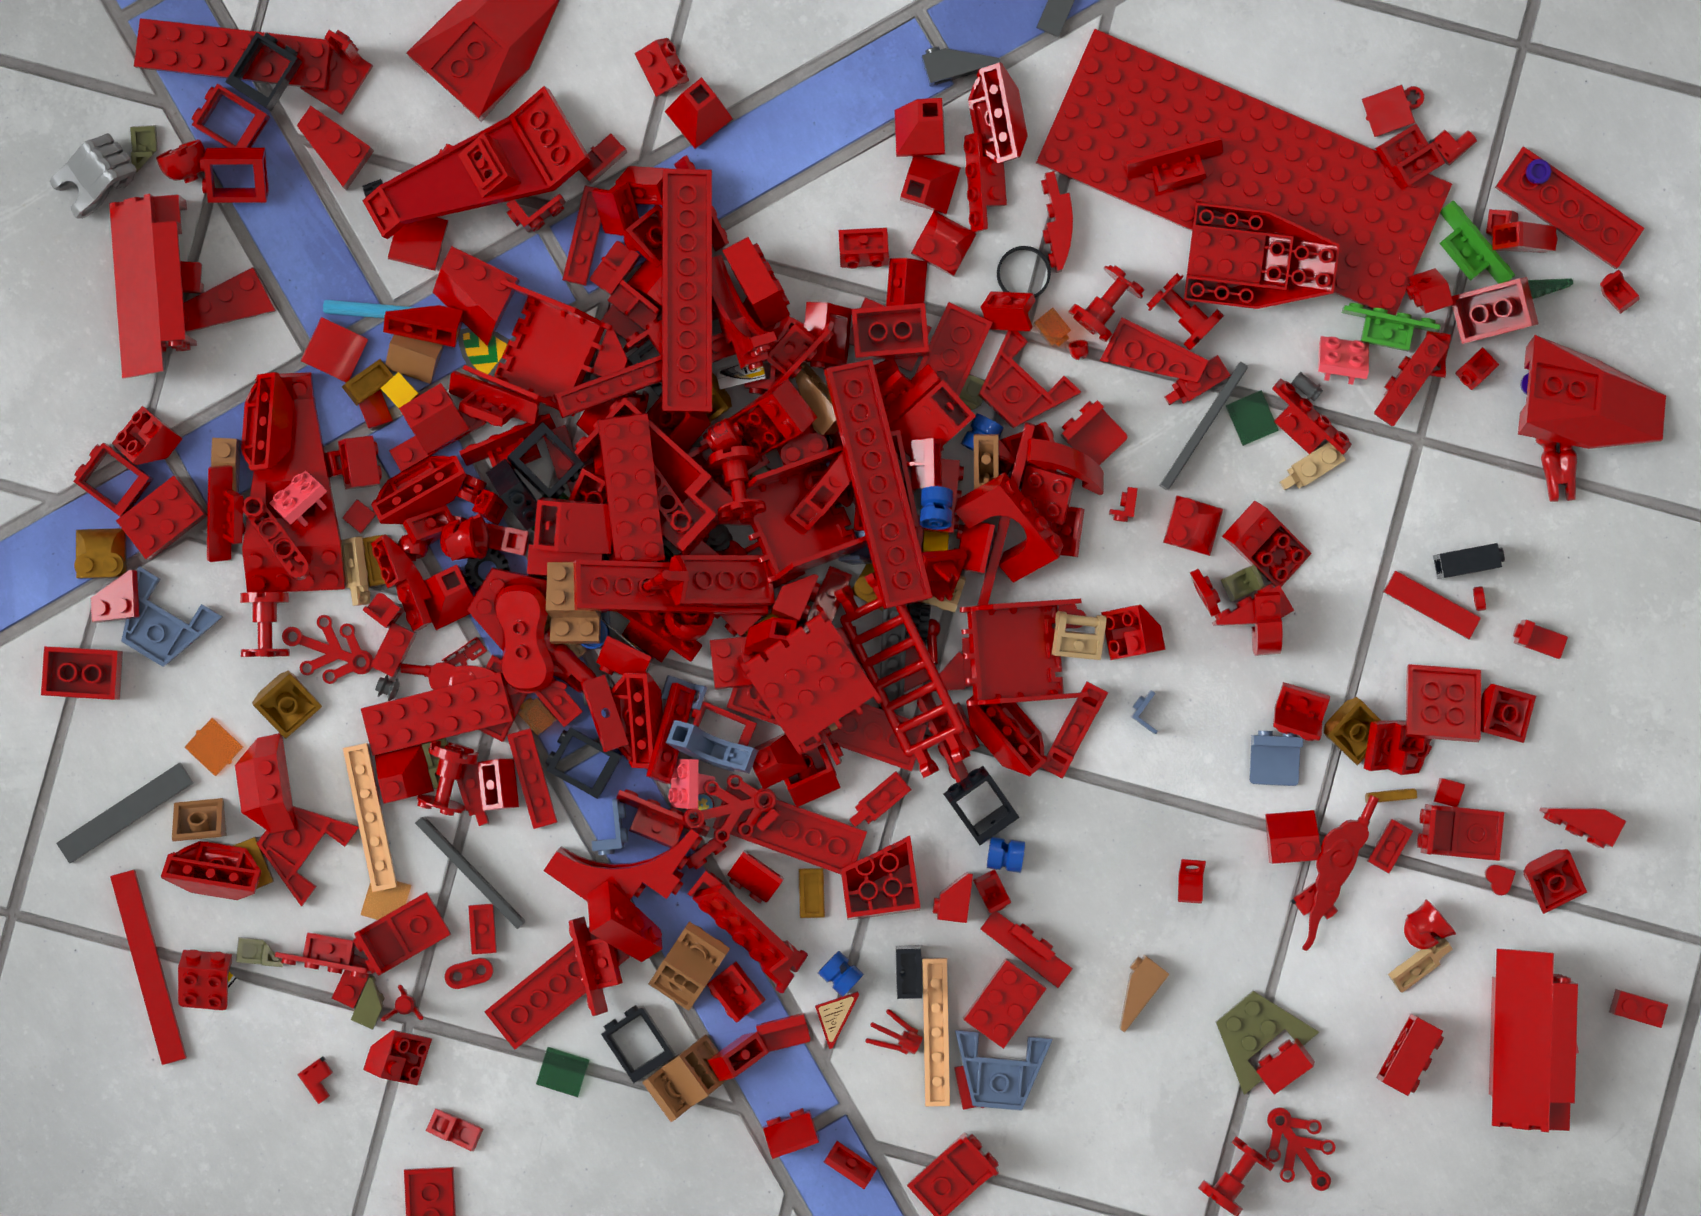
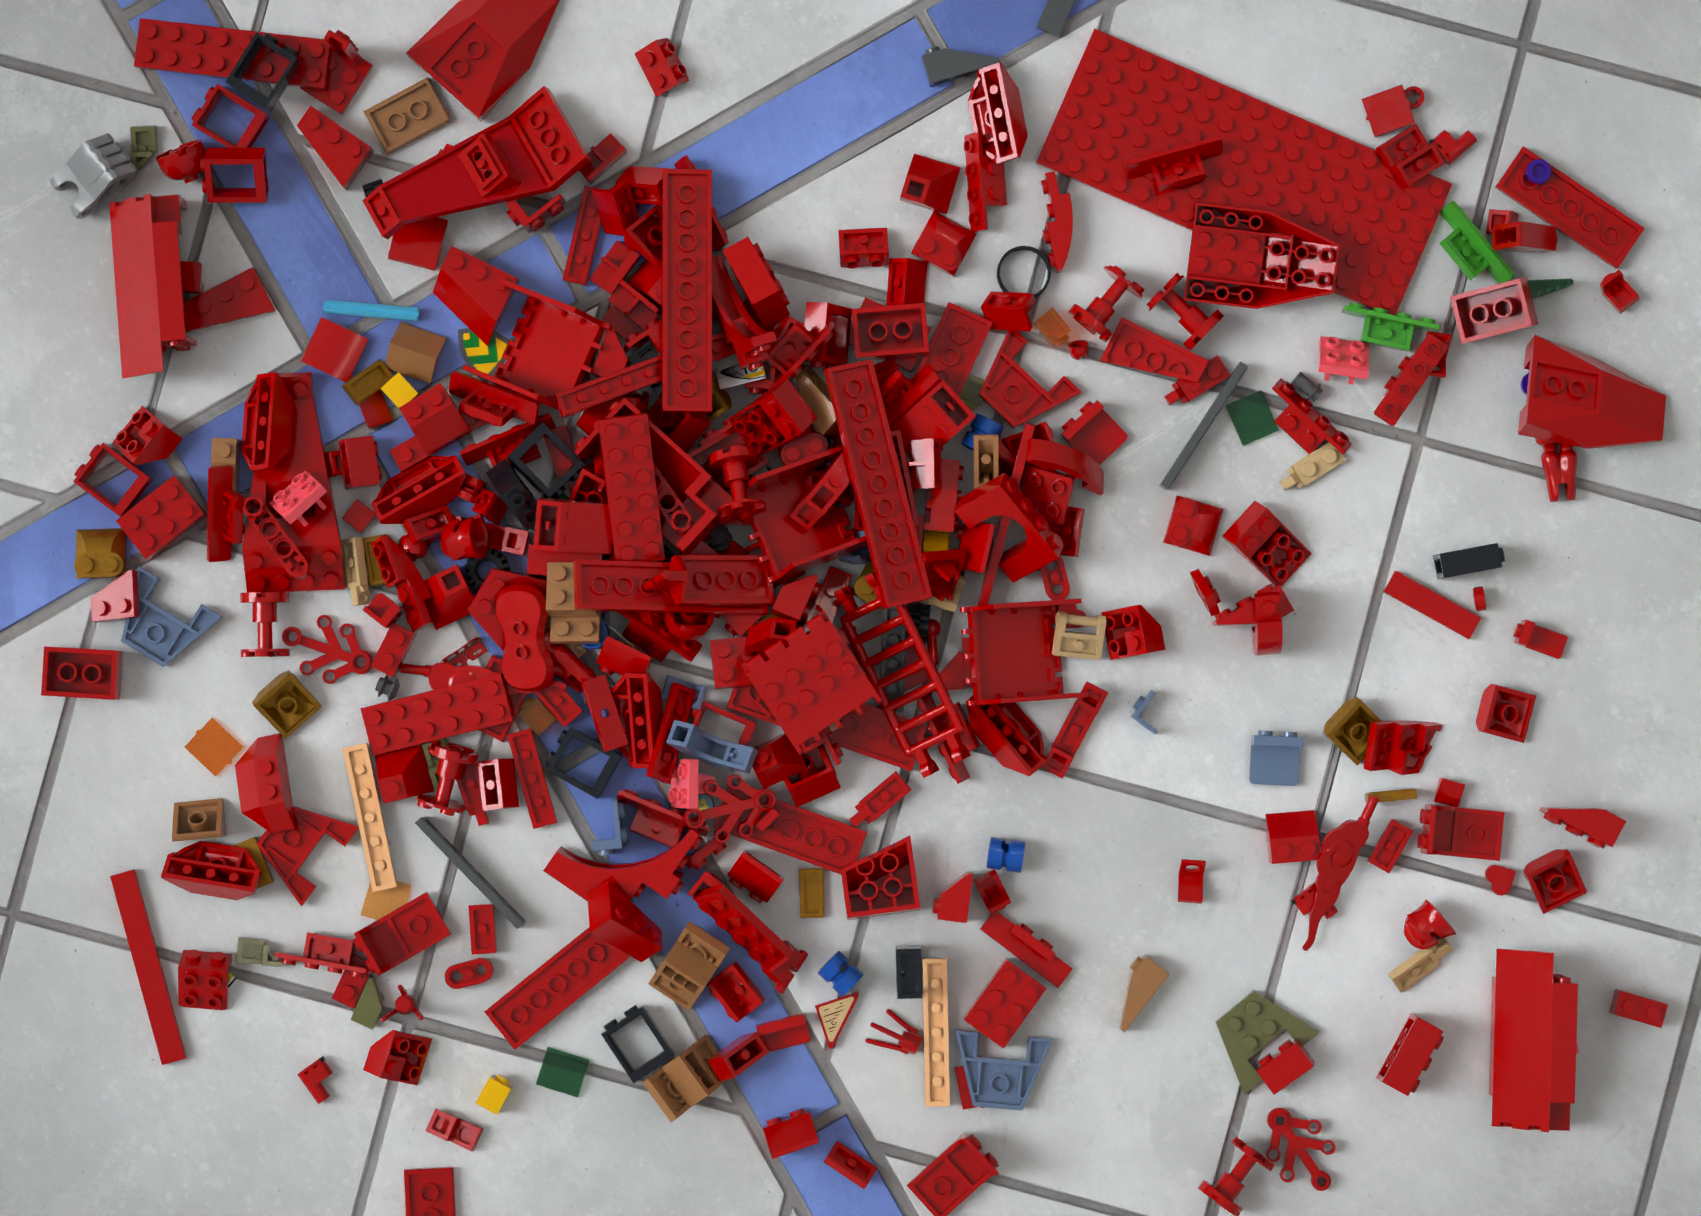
(124, 813): dark grey tile -> none
(407, 116): none -> medium nougat tile
(429, 324): red slope -> none
(494, 1093): none -> yellow brick
(597, 965): red bracket -> none
(698, 113): red slope -> none
(724, 435): red head -> none
(920, 128): red slope -> none
(936, 508): blue wheel -> none
(993, 822): black window -> none
(1054, 577): none -> red plate
(1128, 501): red bracket -> none
(1242, 582): olive bracket -> none
(1300, 711): red bracket -> none
(1429, 291): red brick -> none
(1443, 703): red plate -> none
(1476, 368): red bracket -> none

